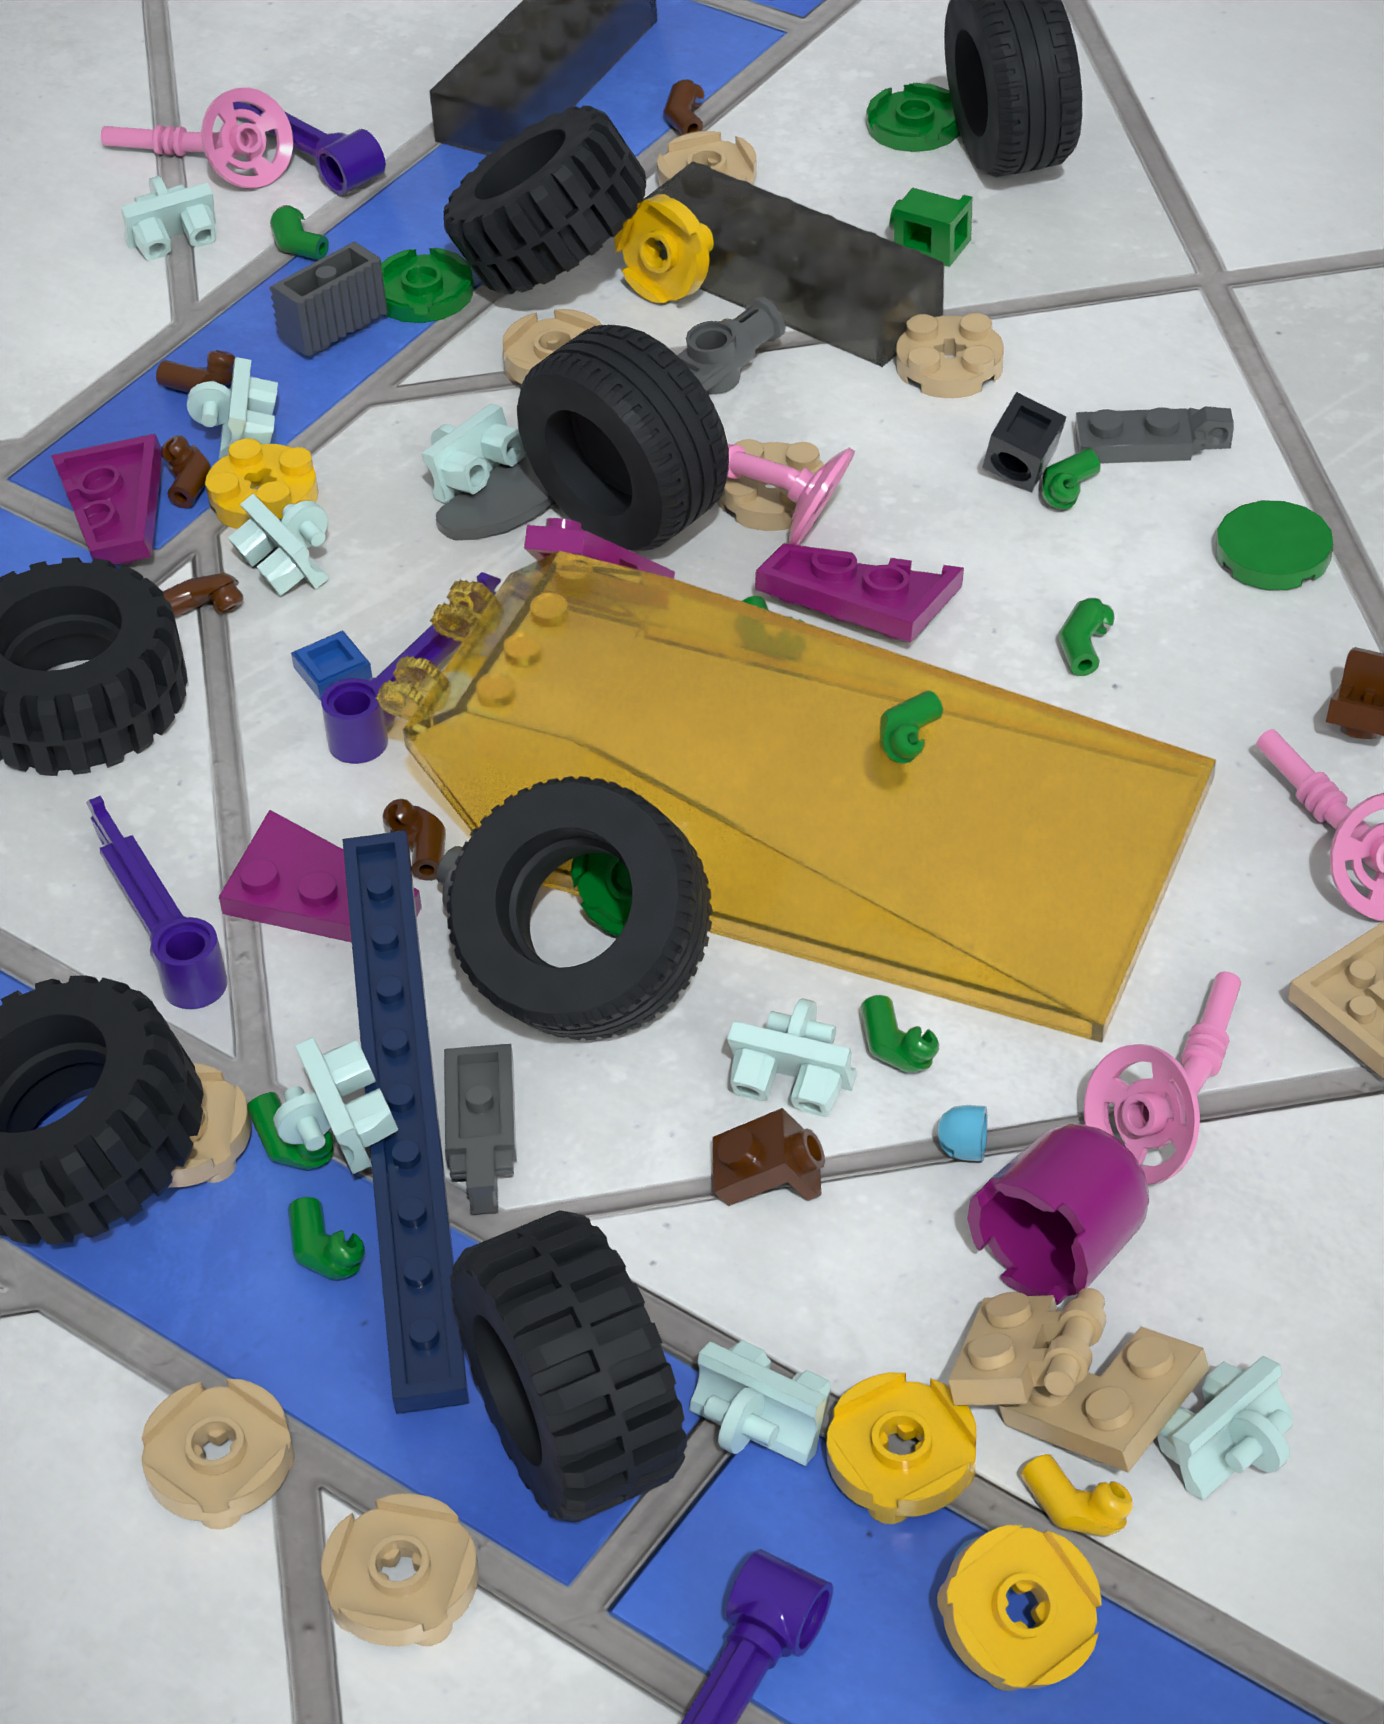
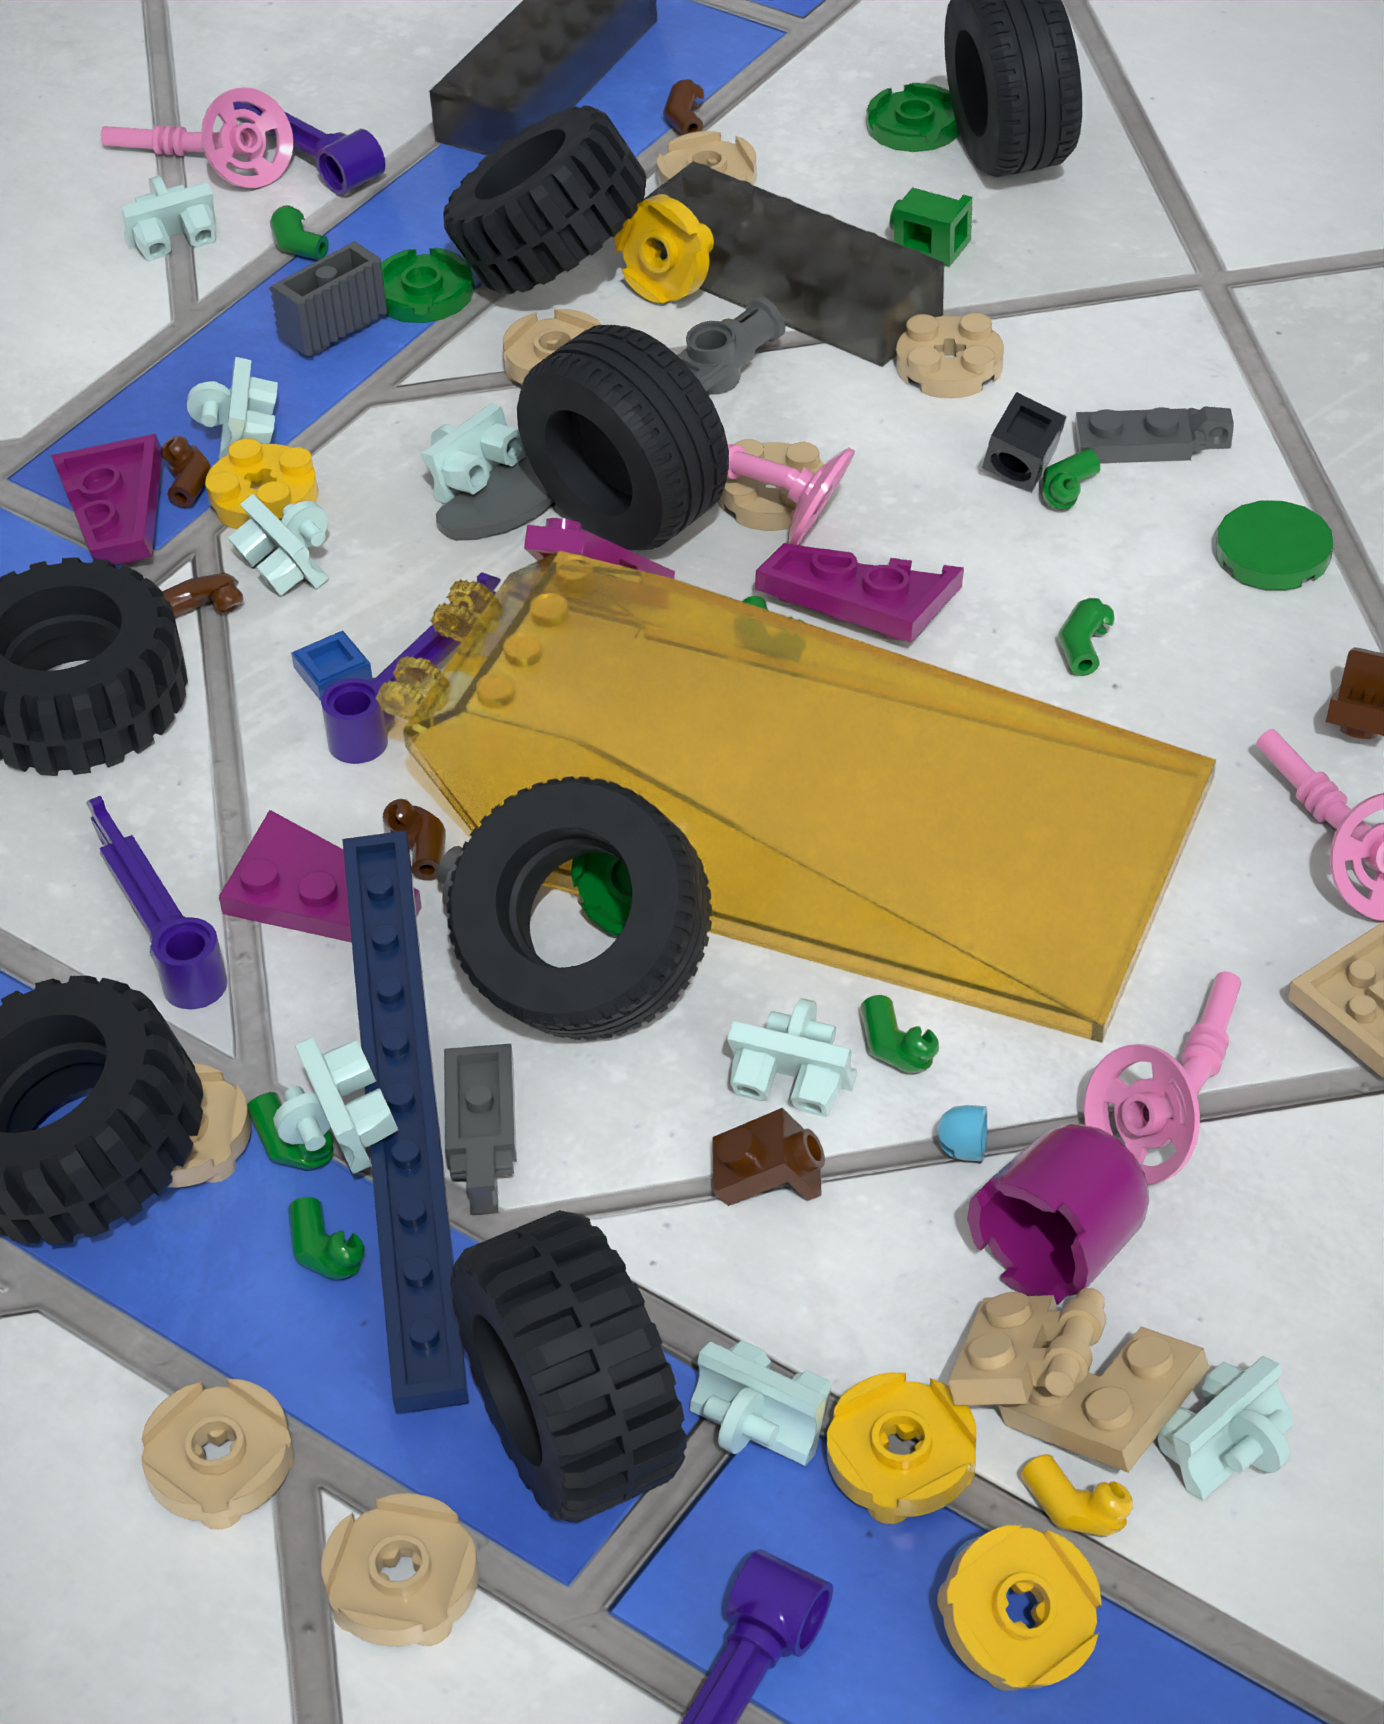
(185, 377): reddish brown arm -> none
(901, 725): green arm -> none

